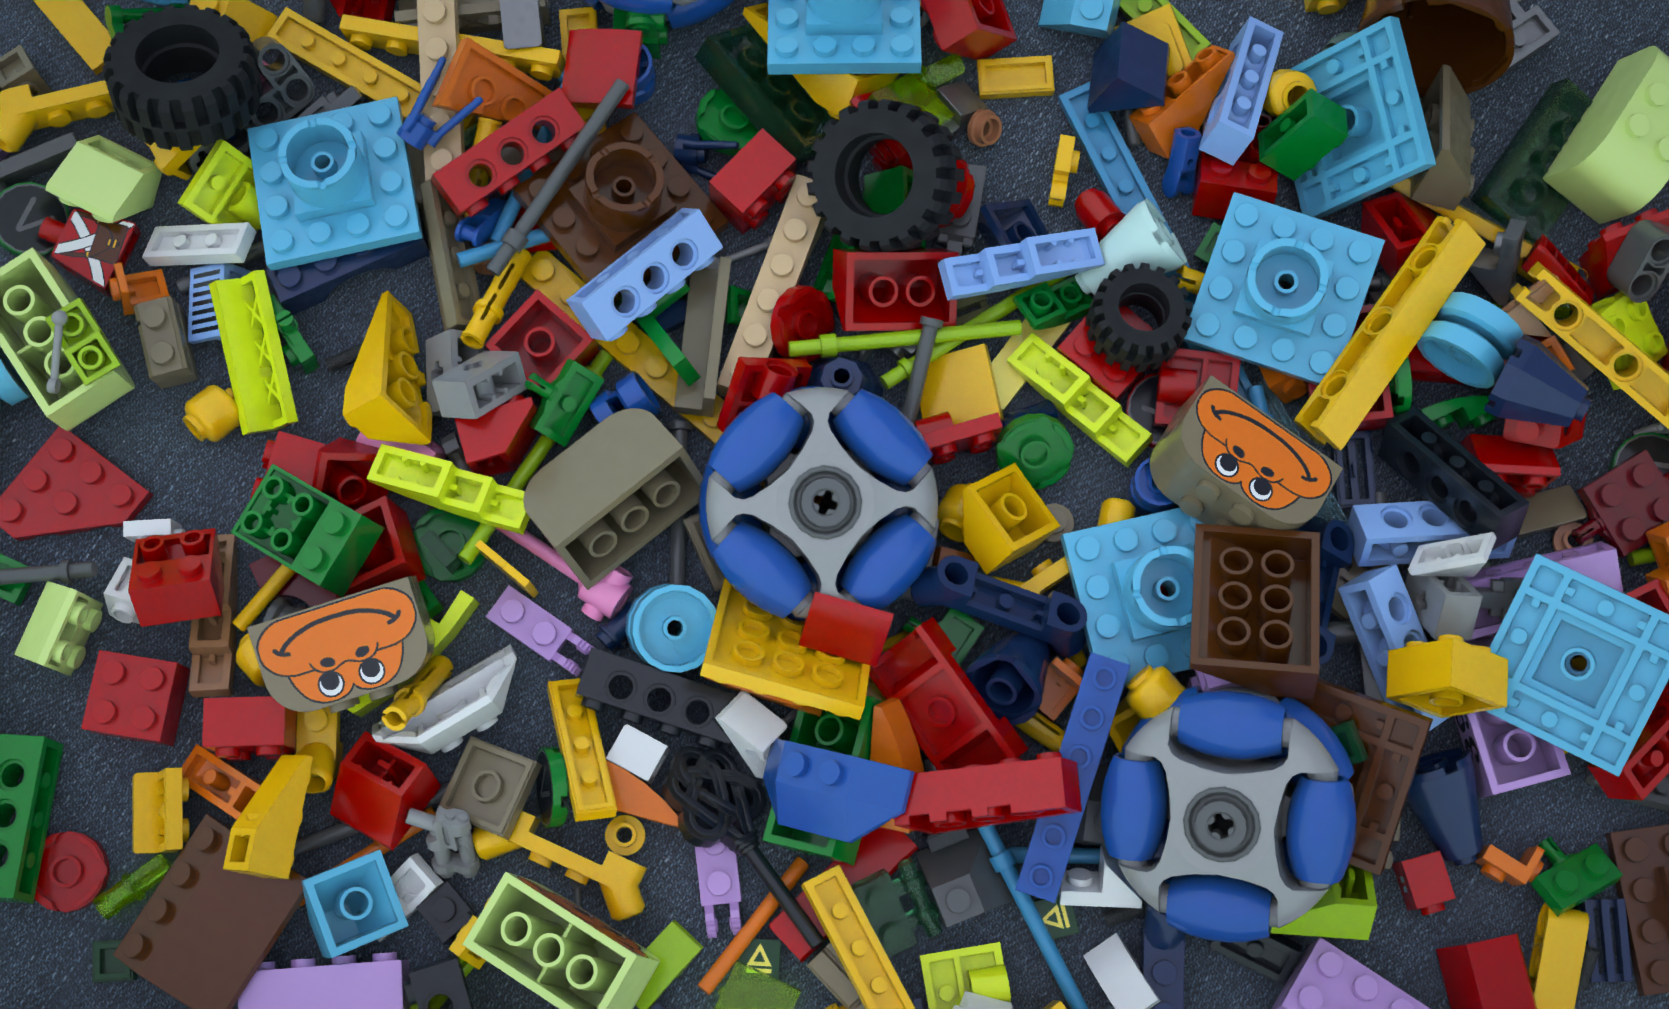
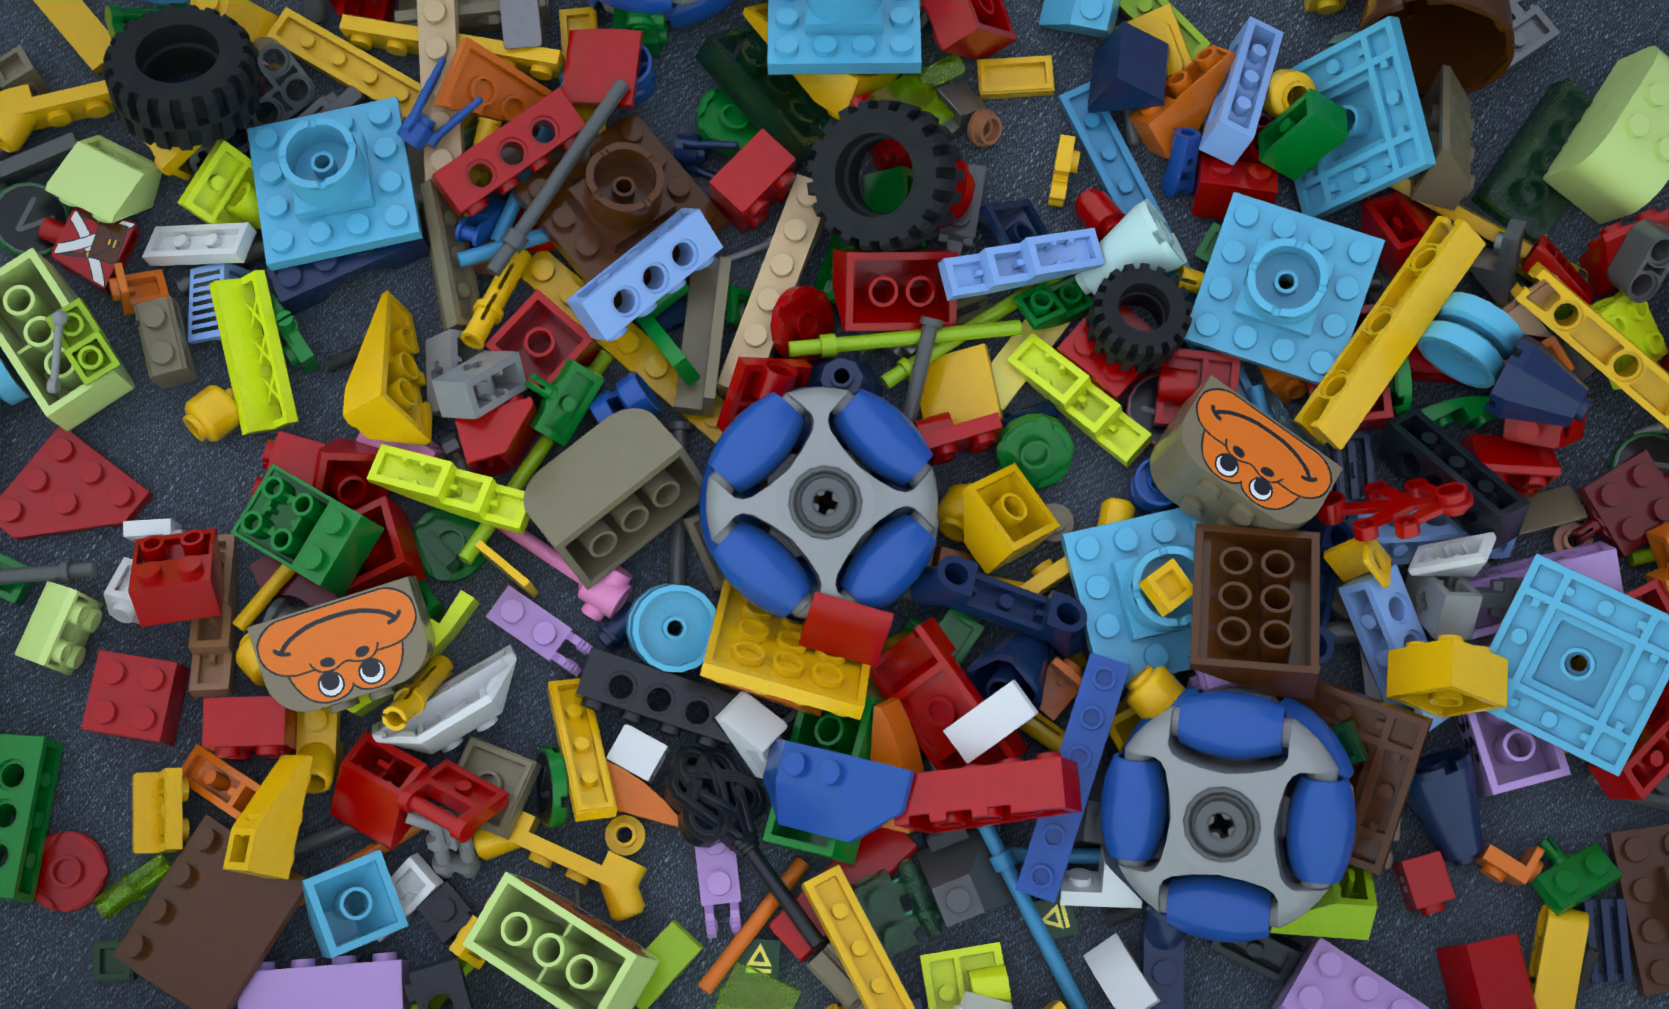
(458, 790): none -> red plate
(990, 721): none -> white slope
(1167, 587): none -> yellow plate
(1357, 558): none -> yellow bracket
(1391, 504): none -> red plant

